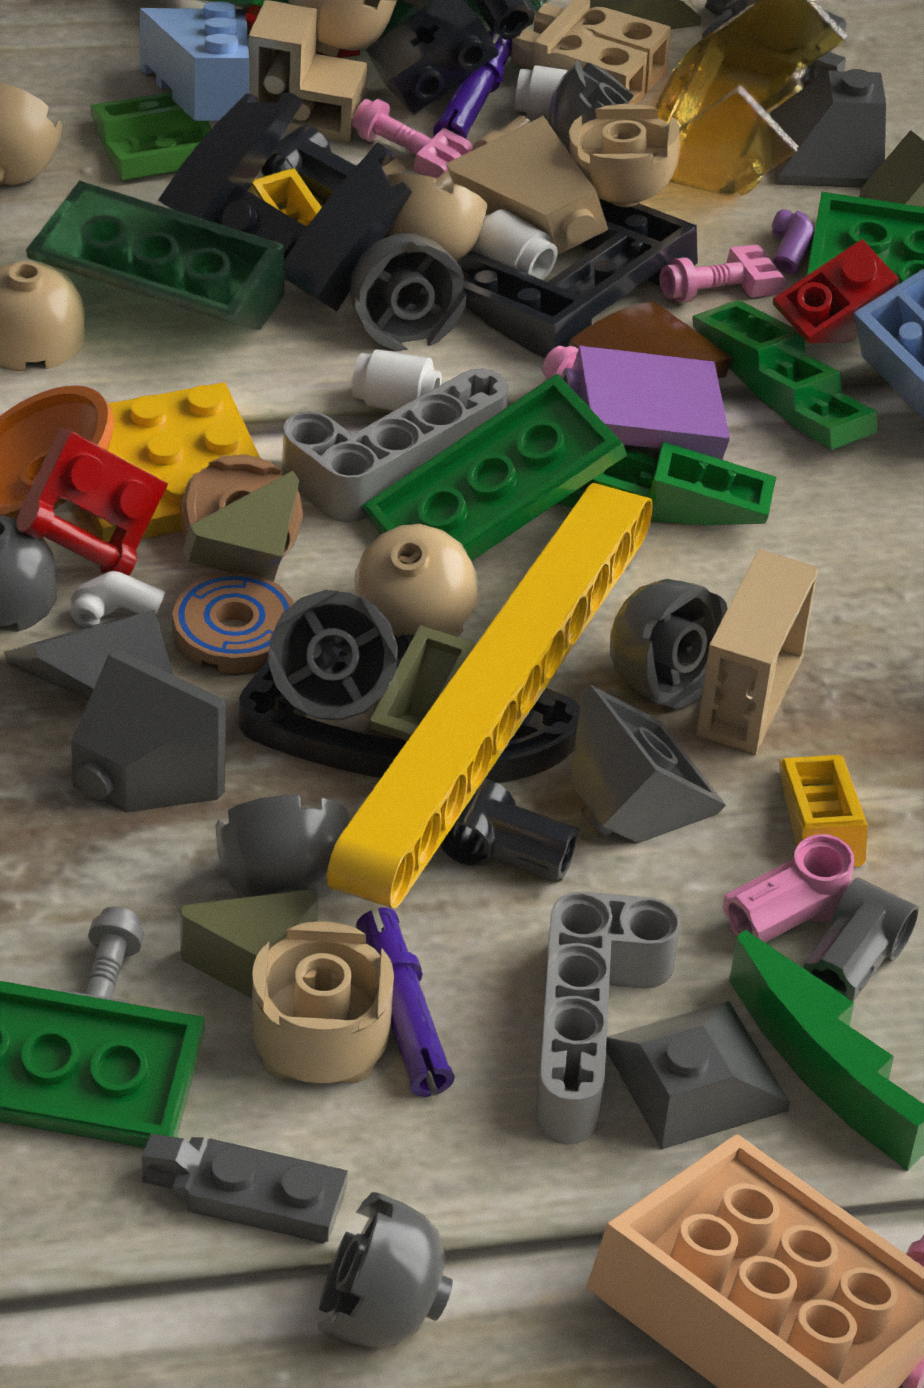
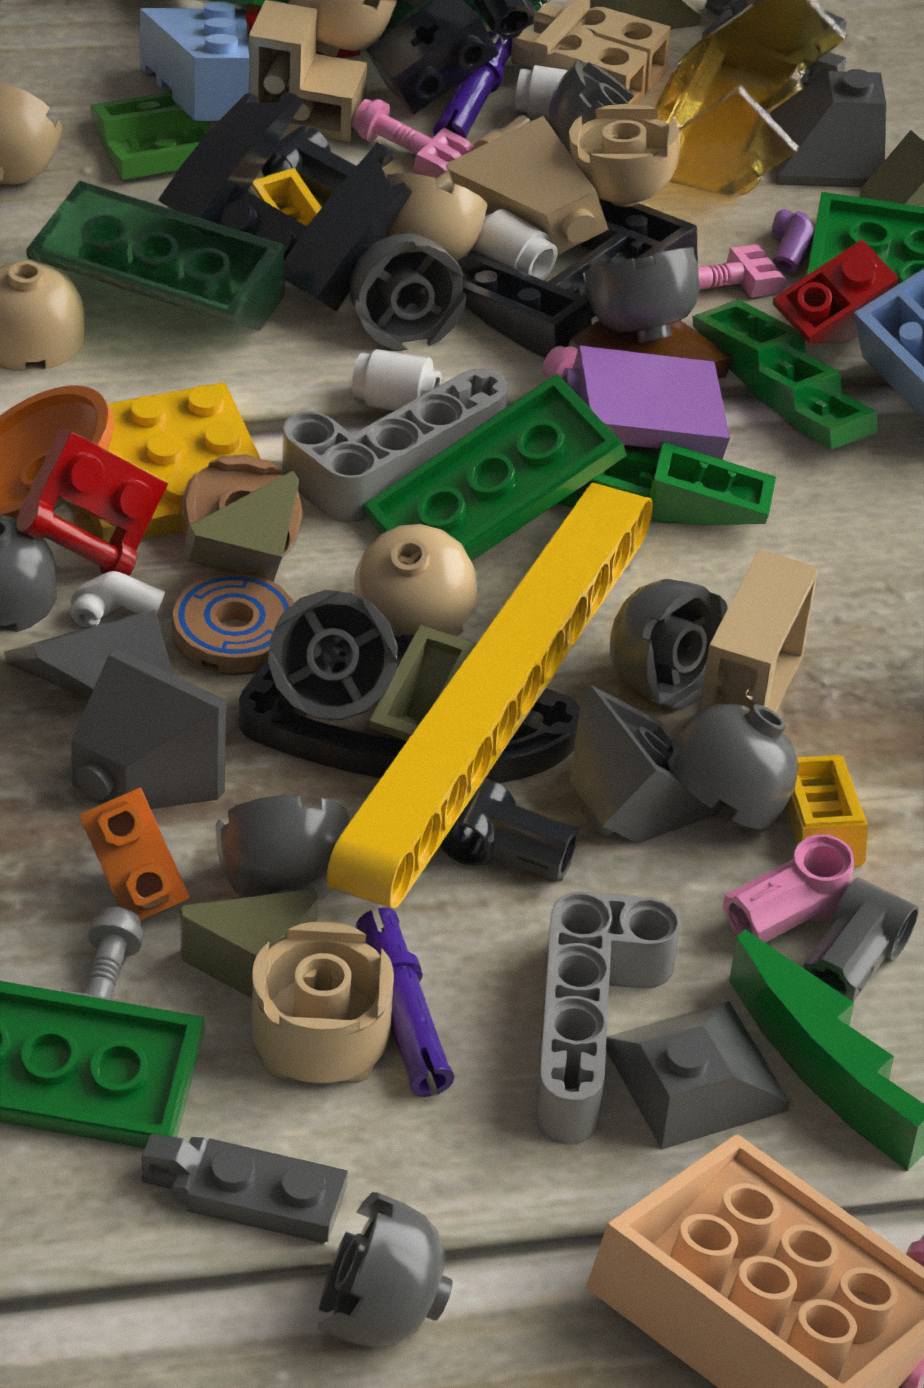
(134, 855): none -> orange hips
(645, 293): none -> dark grey cylinder
(737, 759): none -> dark grey cylinder

